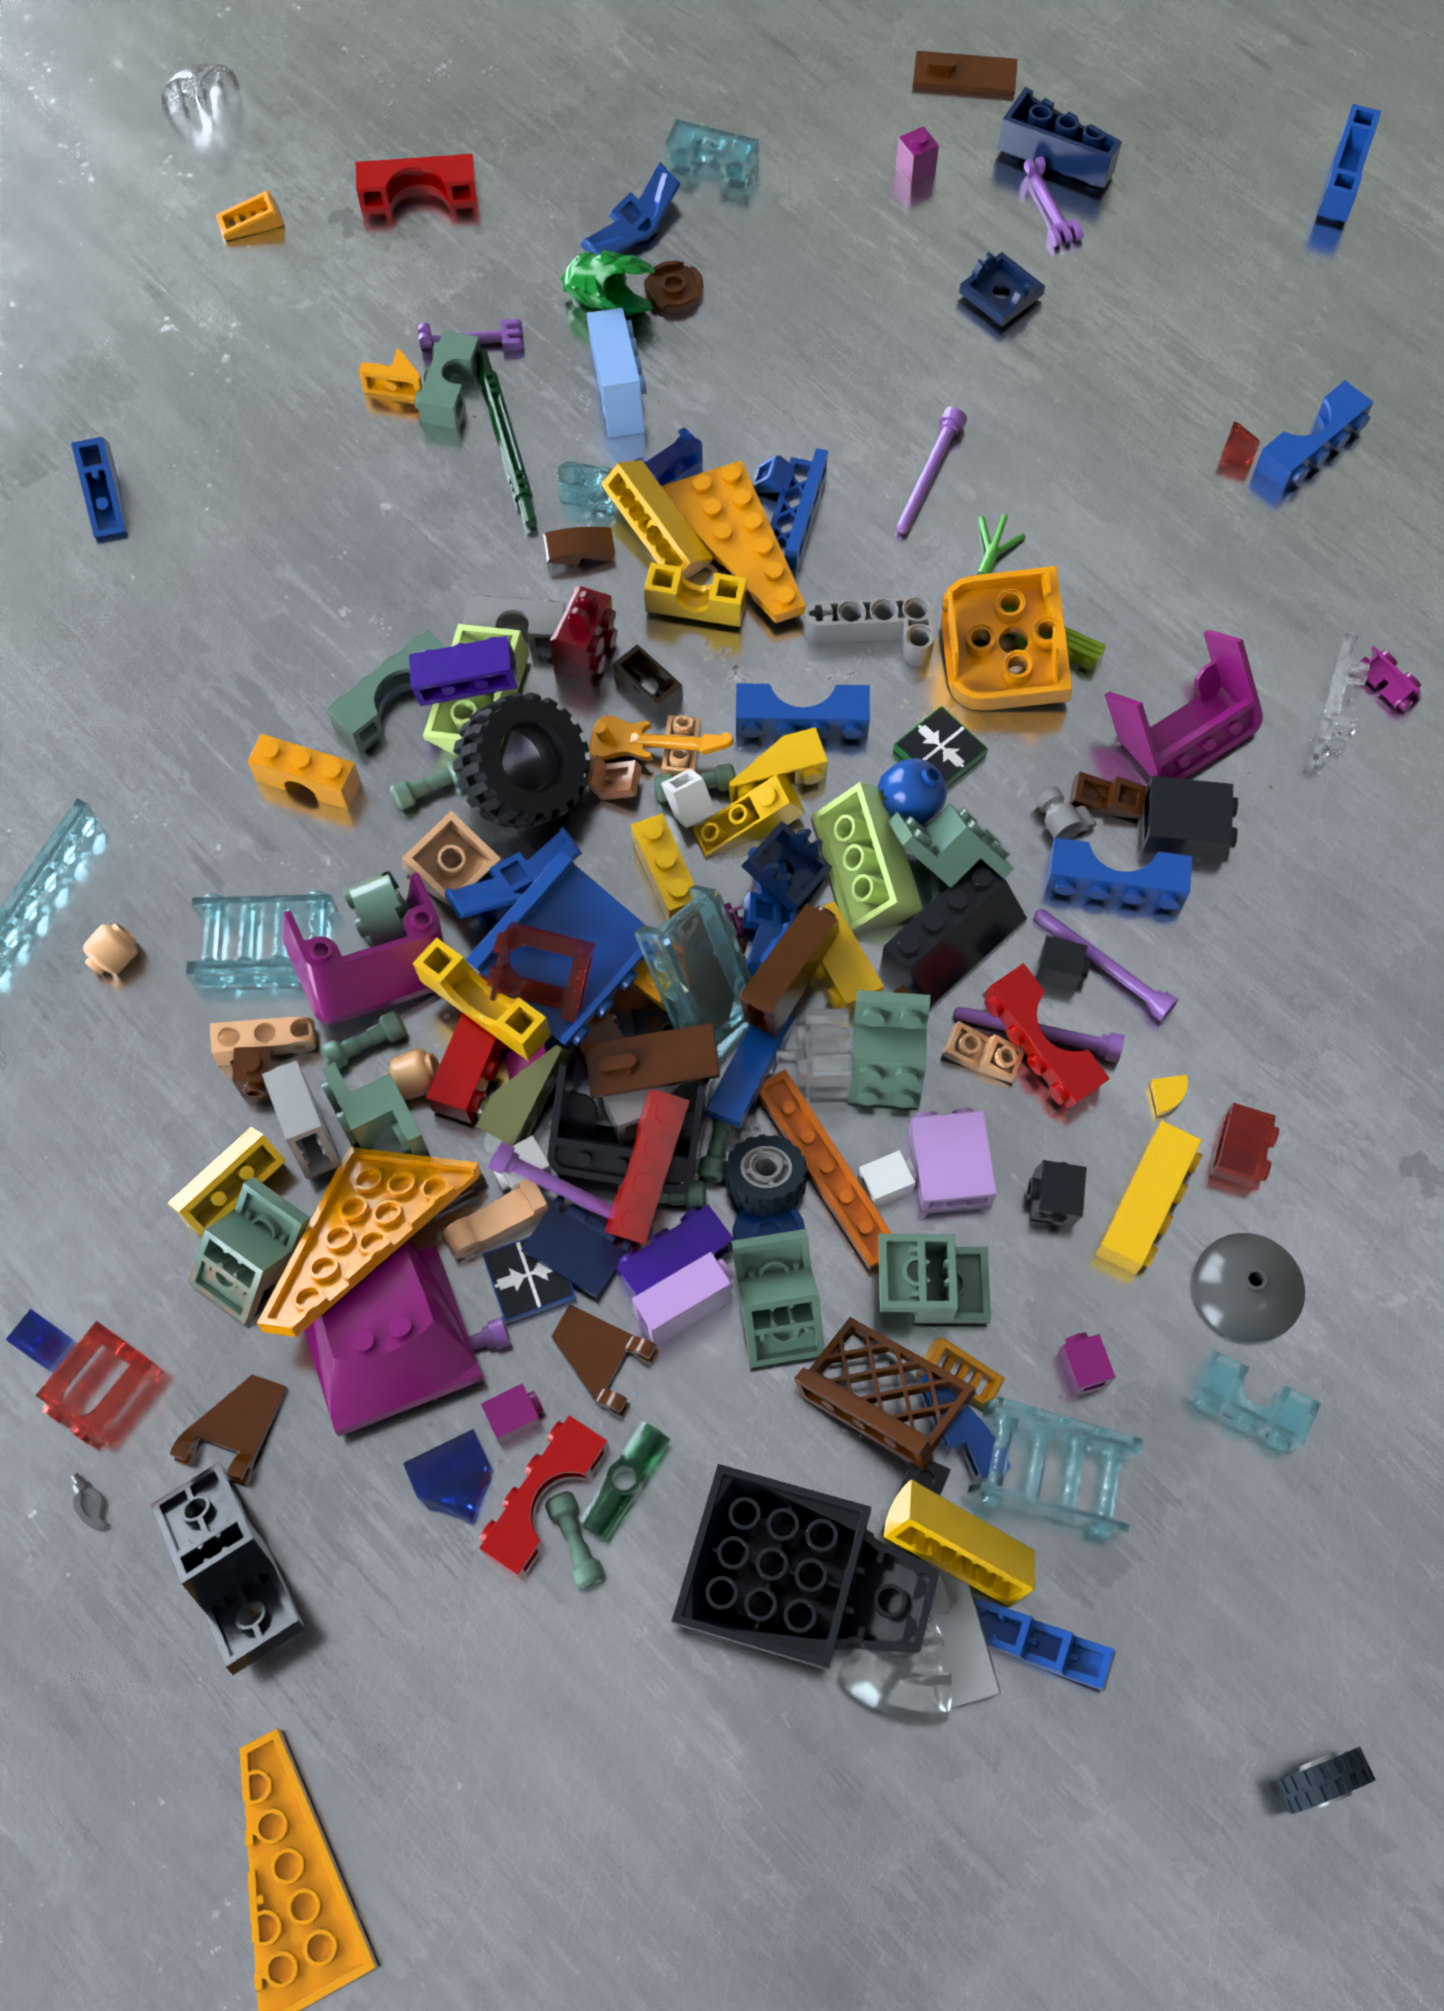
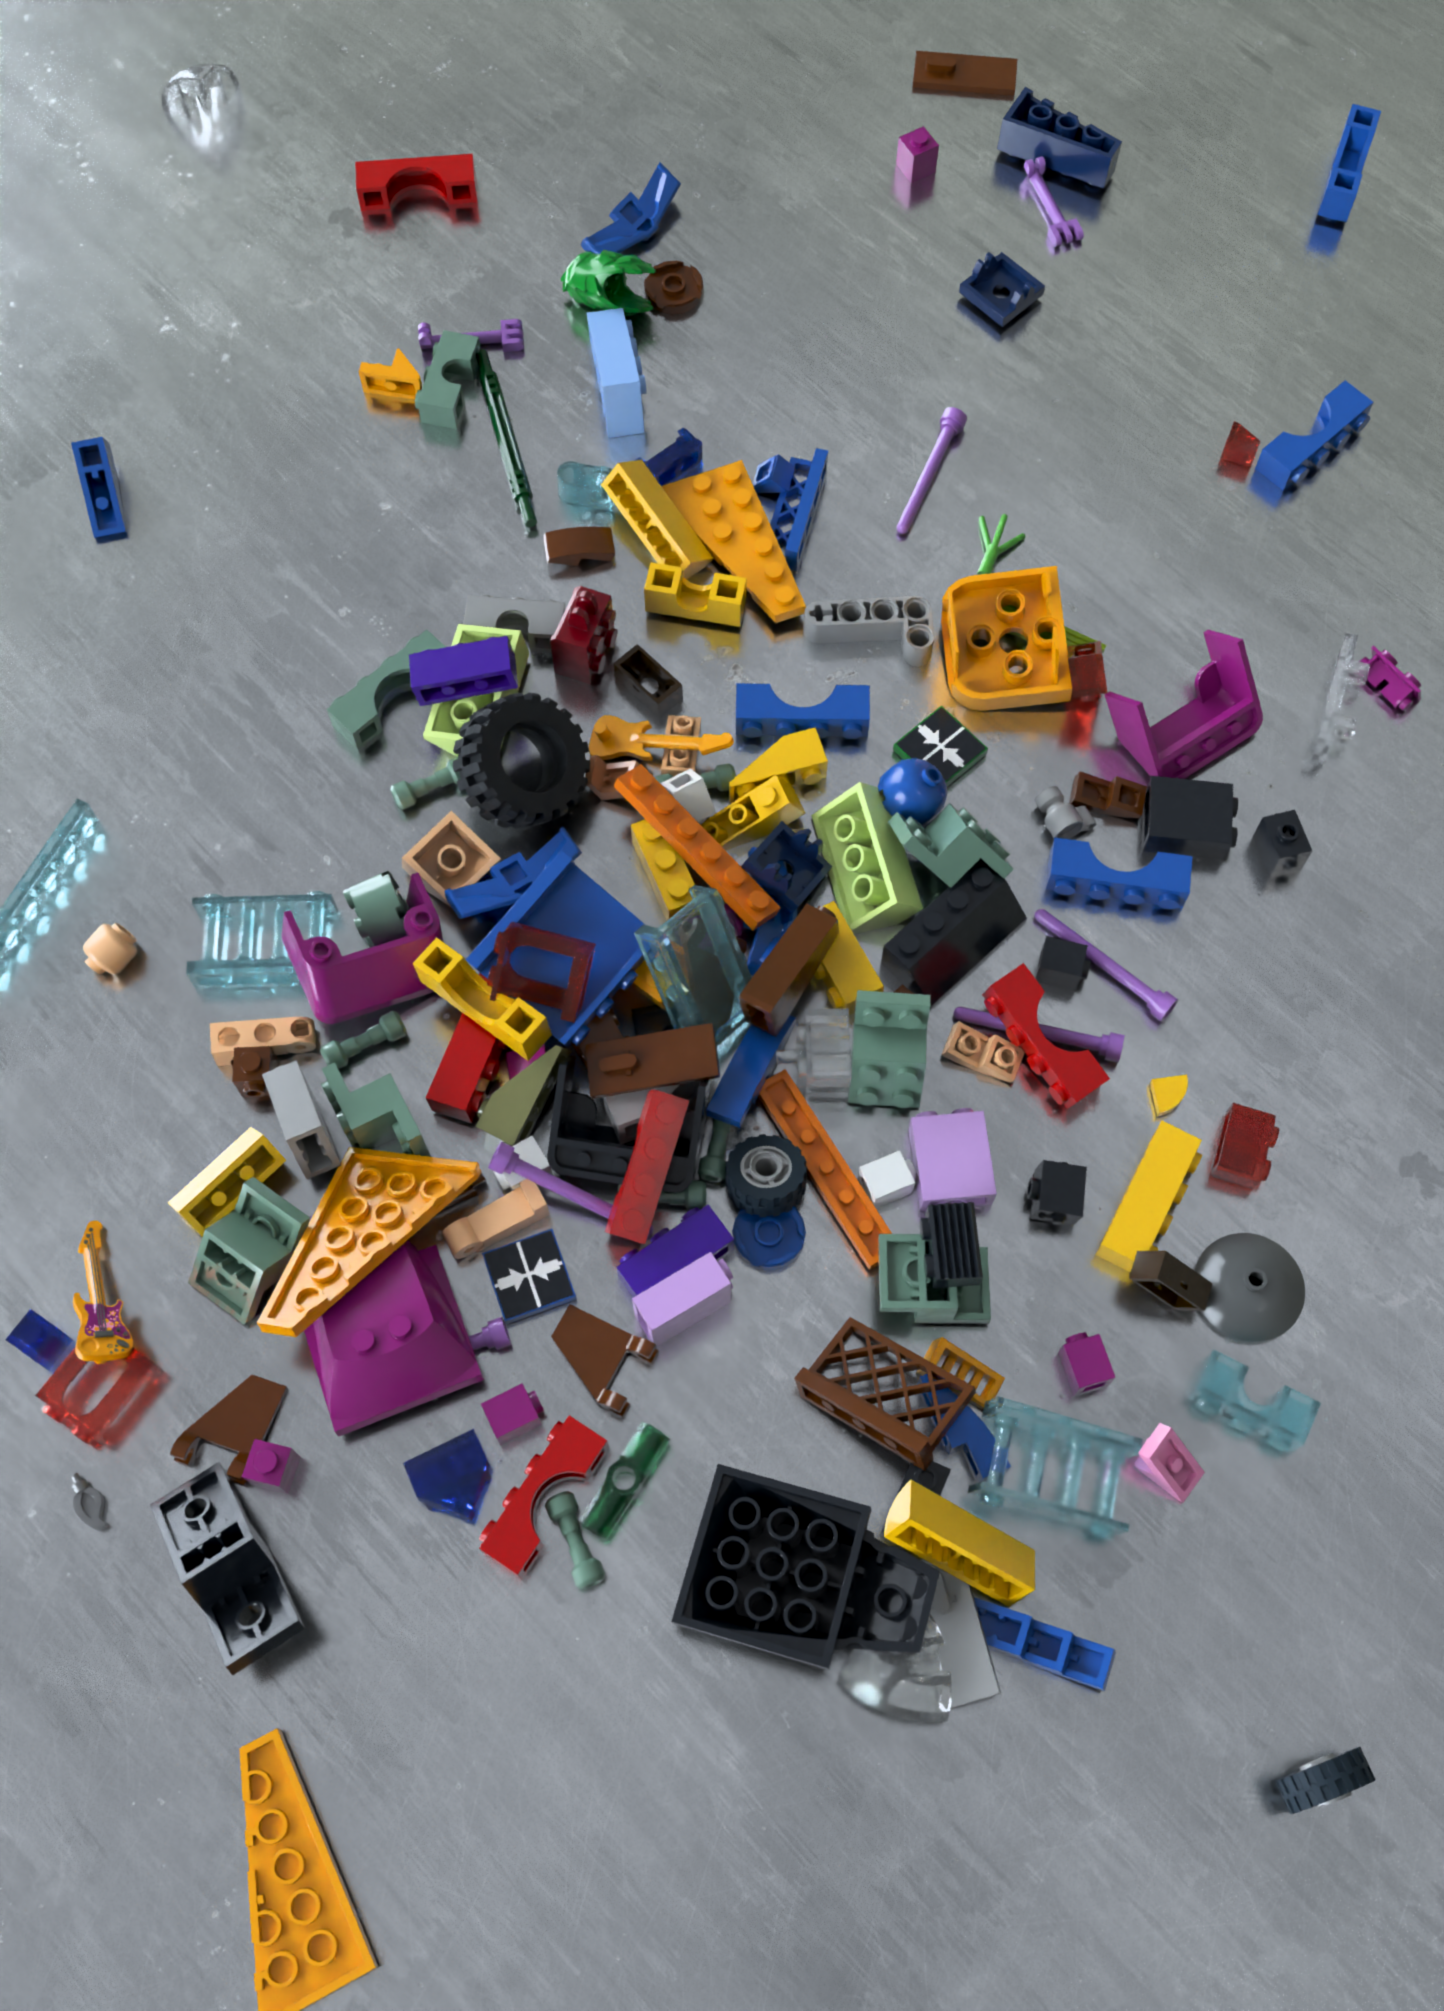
(102, 1332): none -> light orange piece
(266, 217): light orange slope -> none
(271, 1466): none -> magenta brick
(327, 776): light orange arch -> none
(413, 1072): light nougat head -> none
(576, 1247): dark blue piece -> none
(694, 143): clear light blue arch -> none
(697, 846): none -> orange plate
(778, 1298): sand green bracket -> none
(953, 1245): none -> black brick
(1087, 671): none -> clear red brick
(1169, 1463): none -> bright pink slope
(1178, 1283): none -> dark brown piece
(1282, 843): none -> black head

